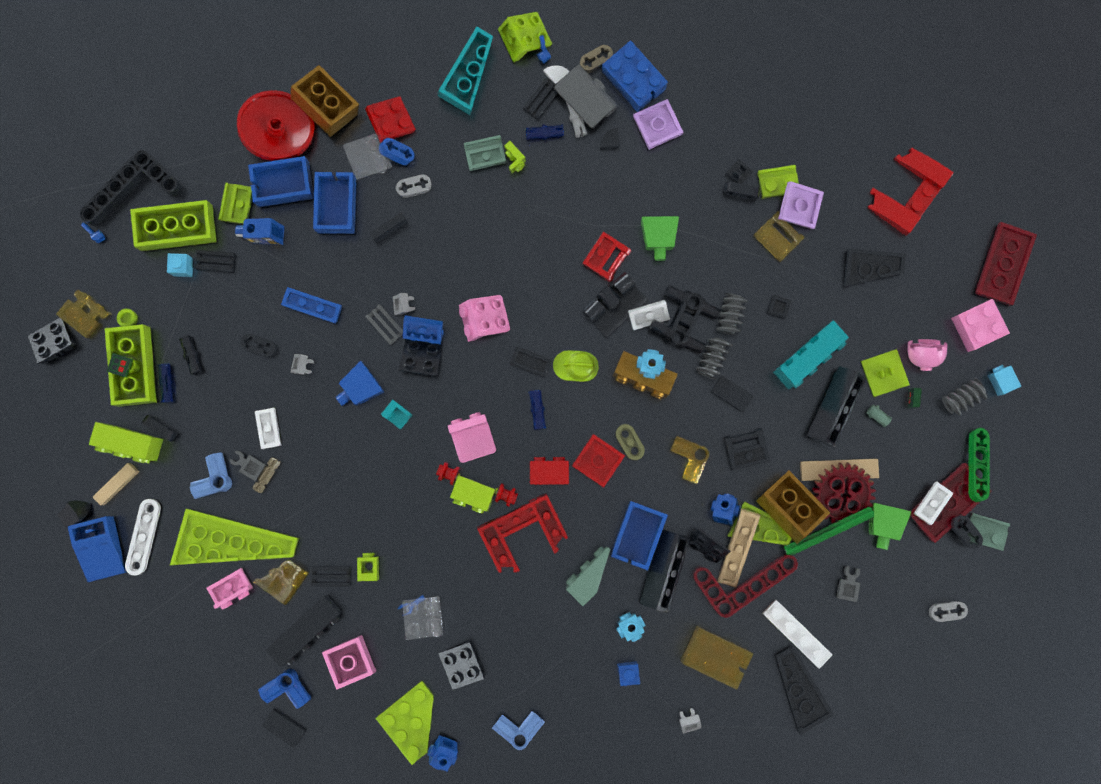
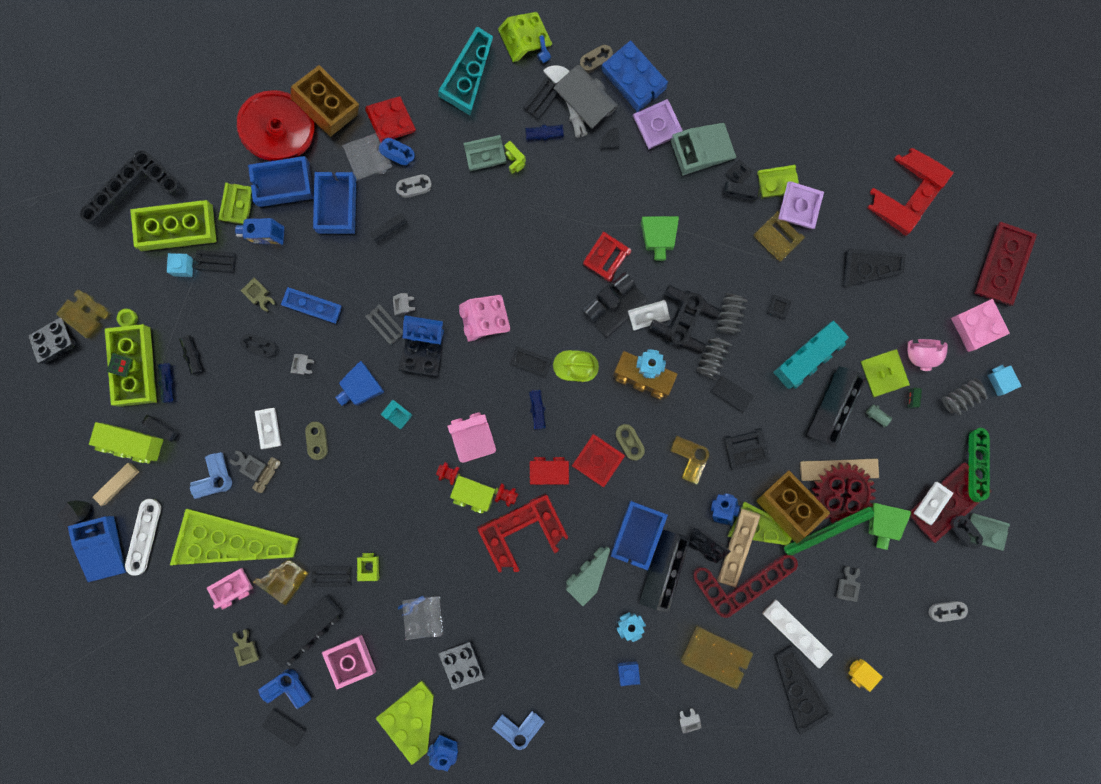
(97, 236): blue hand -> none
(246, 651): none -> olive plate
(256, 293): none -> olive plate
(318, 440): none -> olive plate
(702, 147): none -> sand green slope
(864, 675): none -> yellow brick

